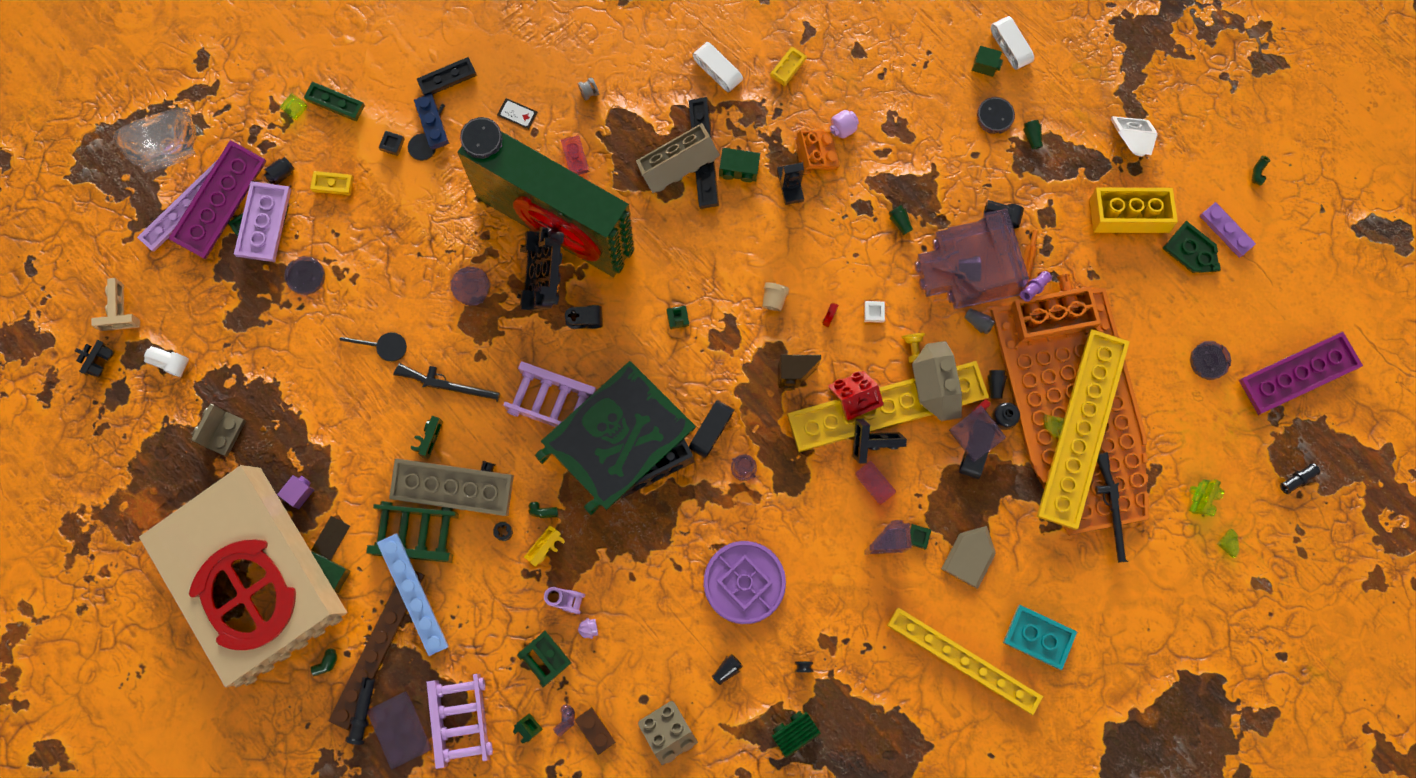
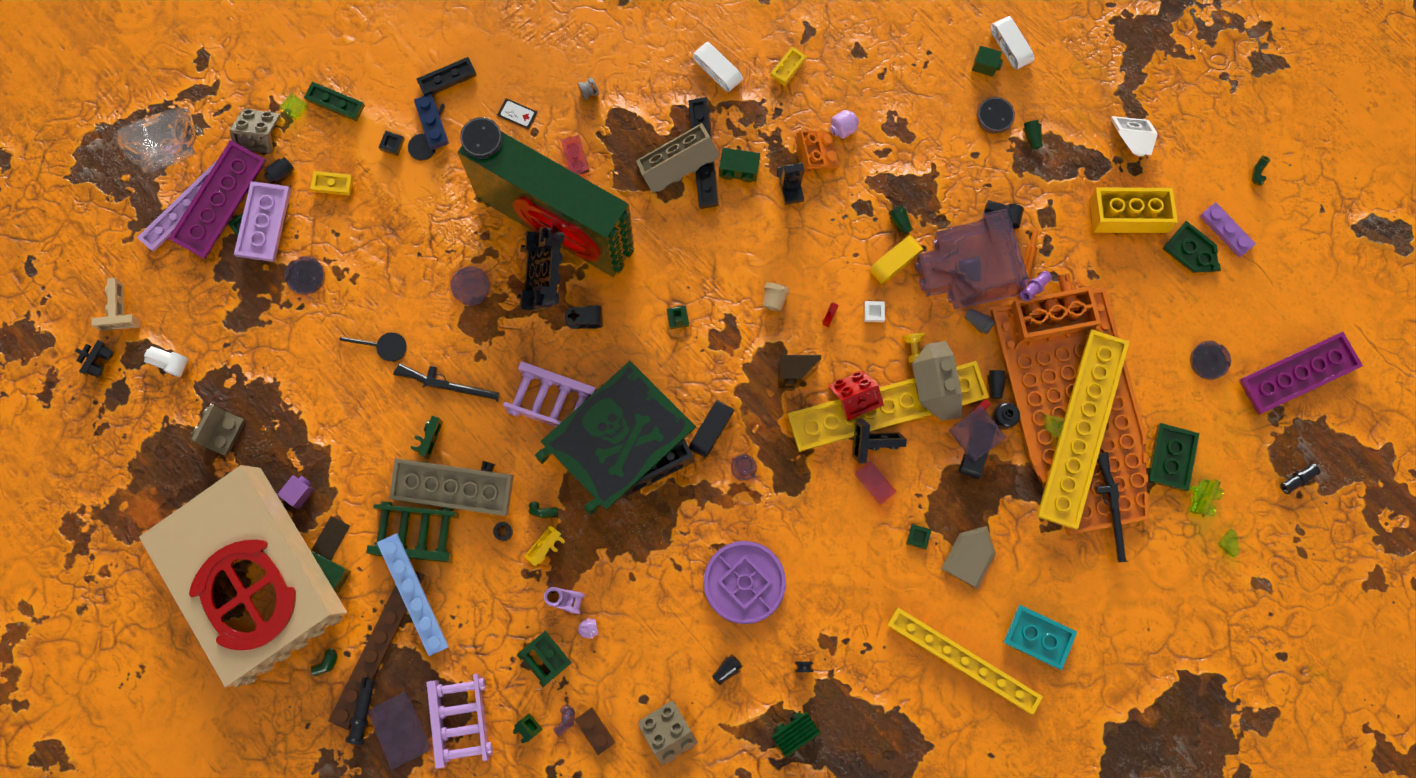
(254, 129): none -> dark tan bracket
(892, 539): slope -> none
(896, 259): none -> yellow beam
(1173, 457): none -> dark green plate

